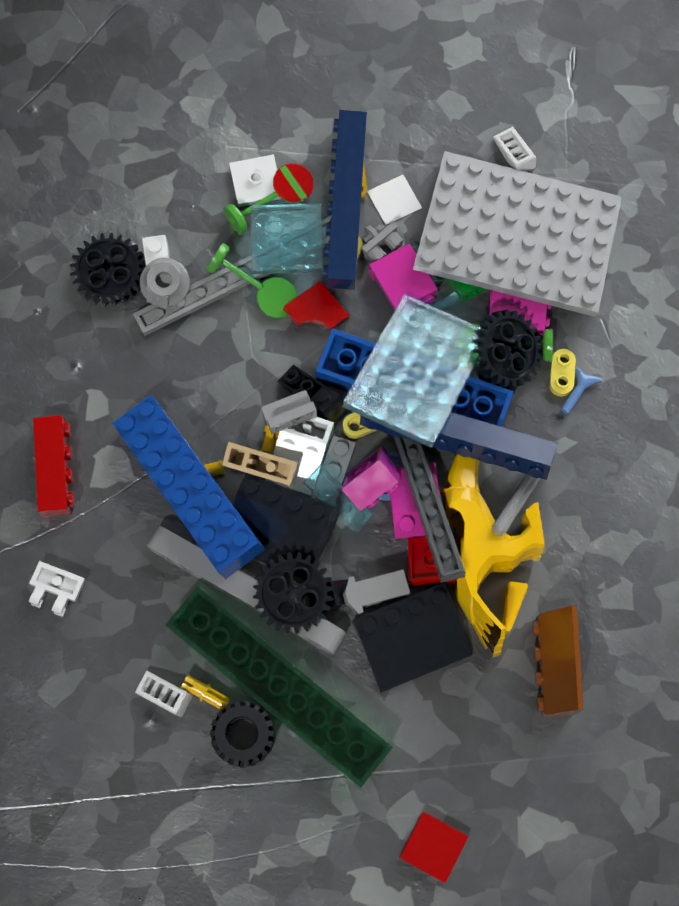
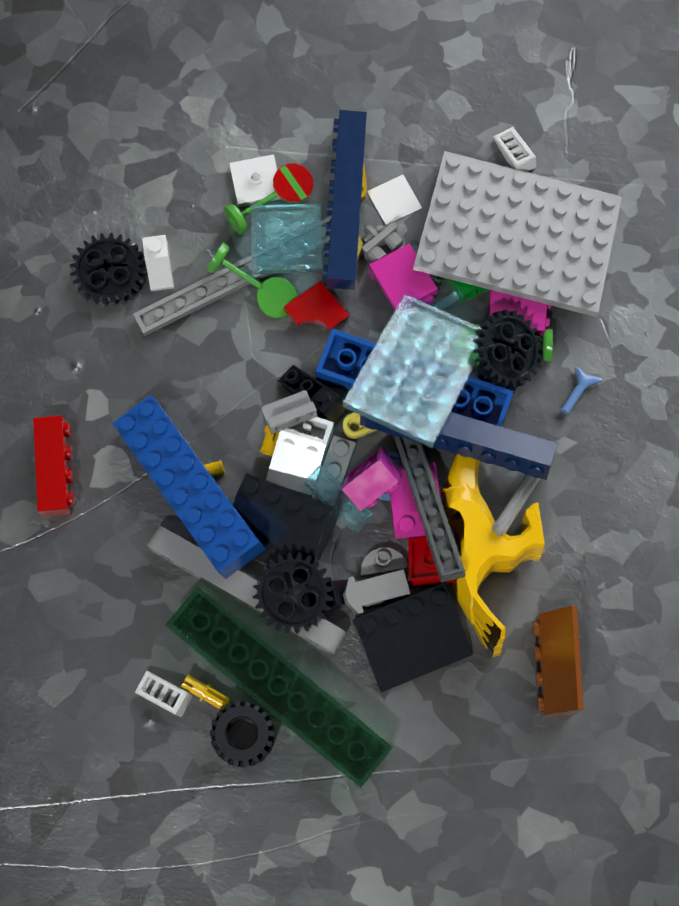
(58, 582): white plate -> none
(164, 282): light grey piece -> none
(259, 463): tan slope -> none
(383, 561): none -> light grey plate
(434, 847): red tile -> none
(512, 601): yellow slope -> none
(562, 371): light yellow plate -> none

